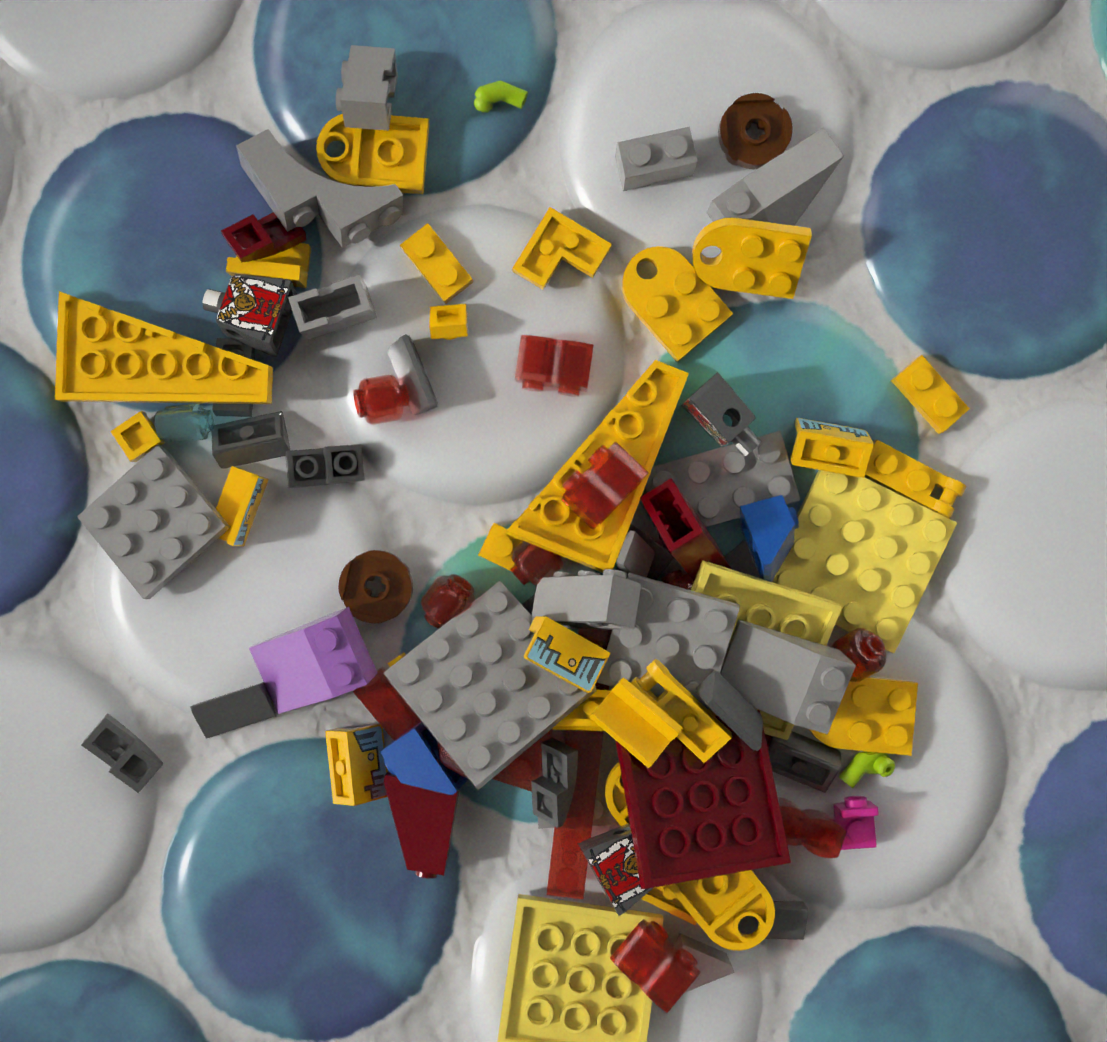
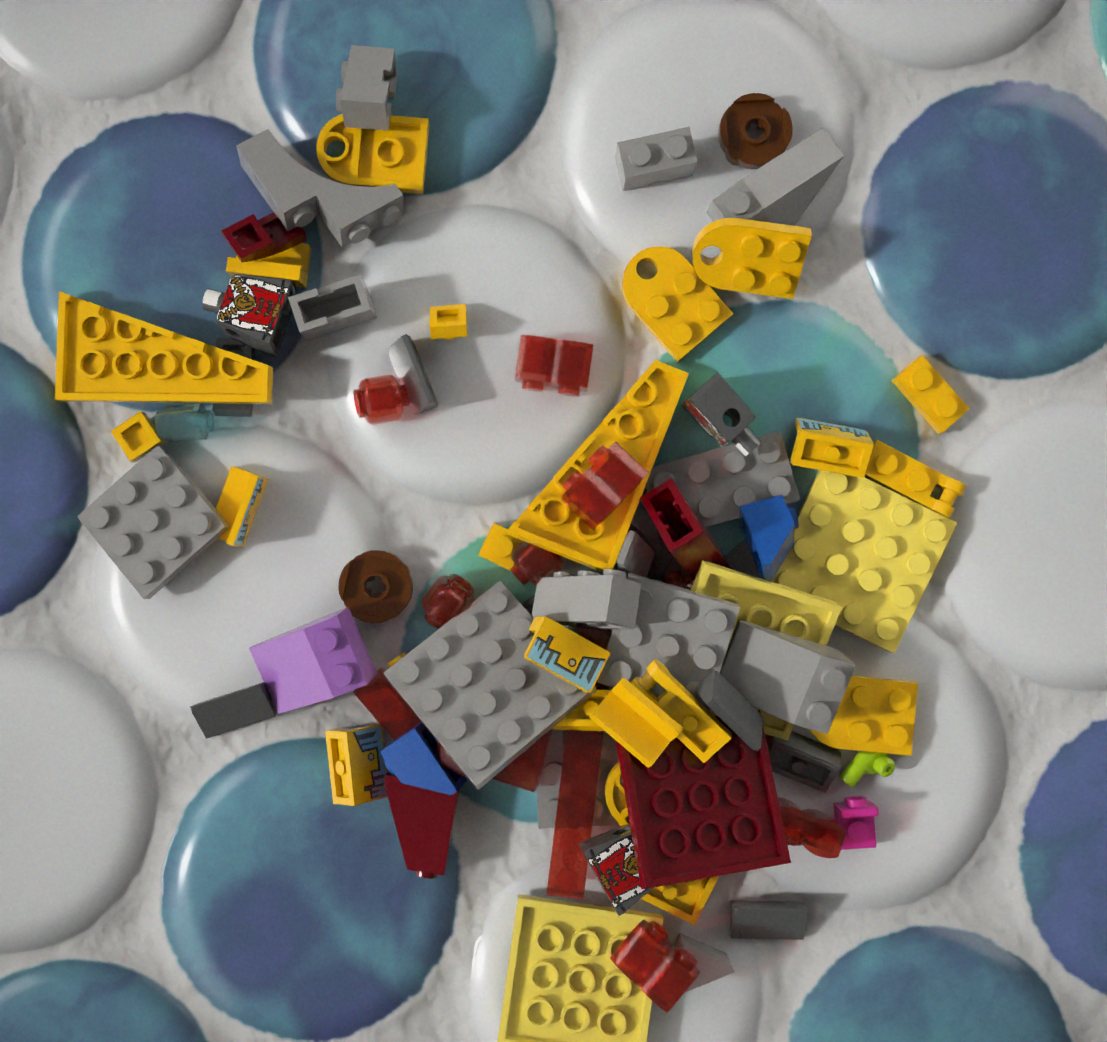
(124, 752): dark grey slope -> none
(250, 440): dark grey slope -> none
(324, 466): dark grey slope -> none
(436, 263): yellow plate -> none
(499, 91): lime arm -> none
(555, 789): dark grey slope -> none
(558, 240): yellow plate -> none
(722, 902): yellow plate -> none
(864, 650): clear red head -> none

